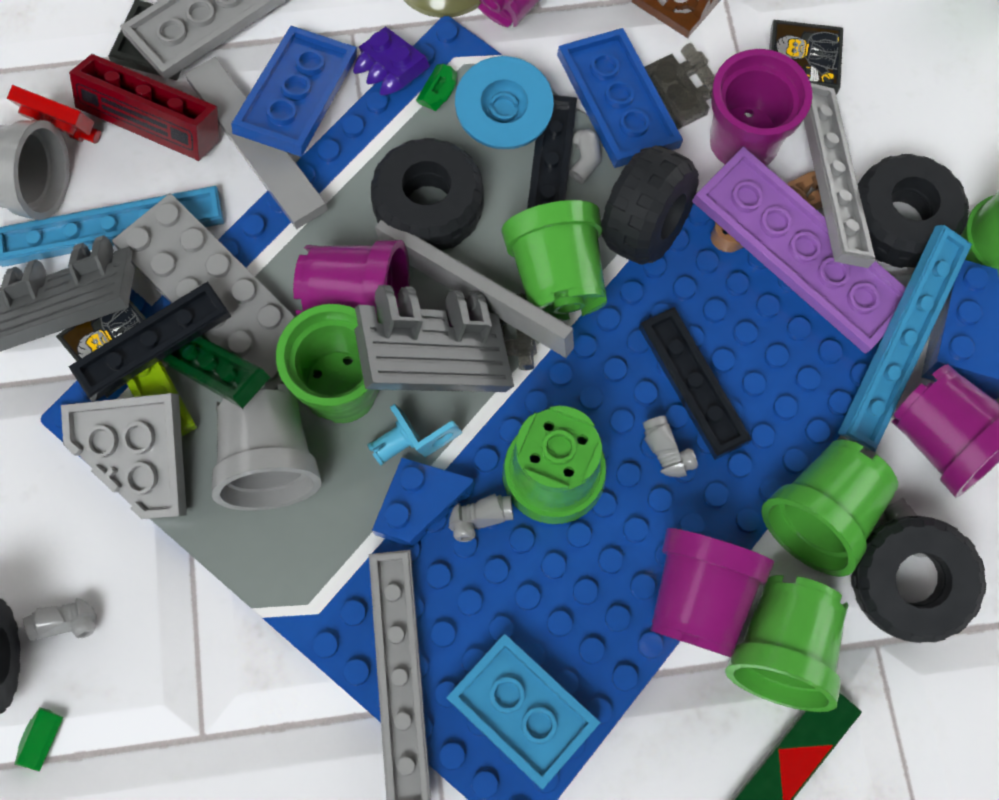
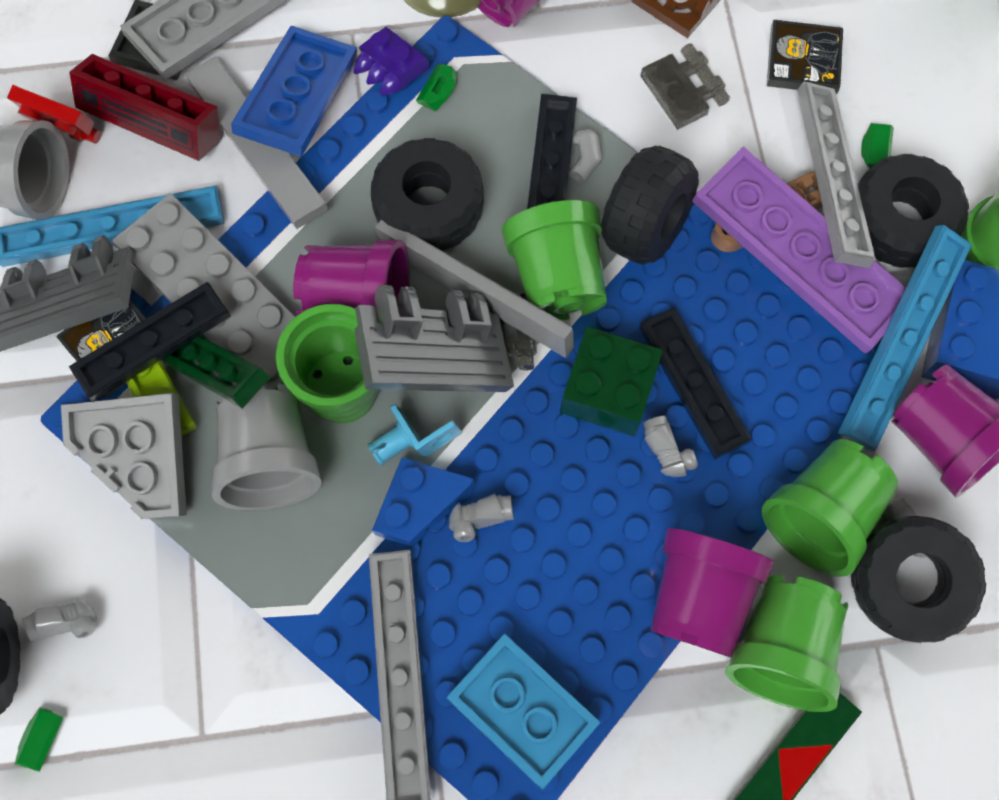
(504, 102): dark azure hat -> none
(562, 441): bright green piece -> none
(610, 381): none -> dark green brick
(618, 95): blue plate -> none
(770, 90): magenta piece -> none
(877, 143): none -> green piece

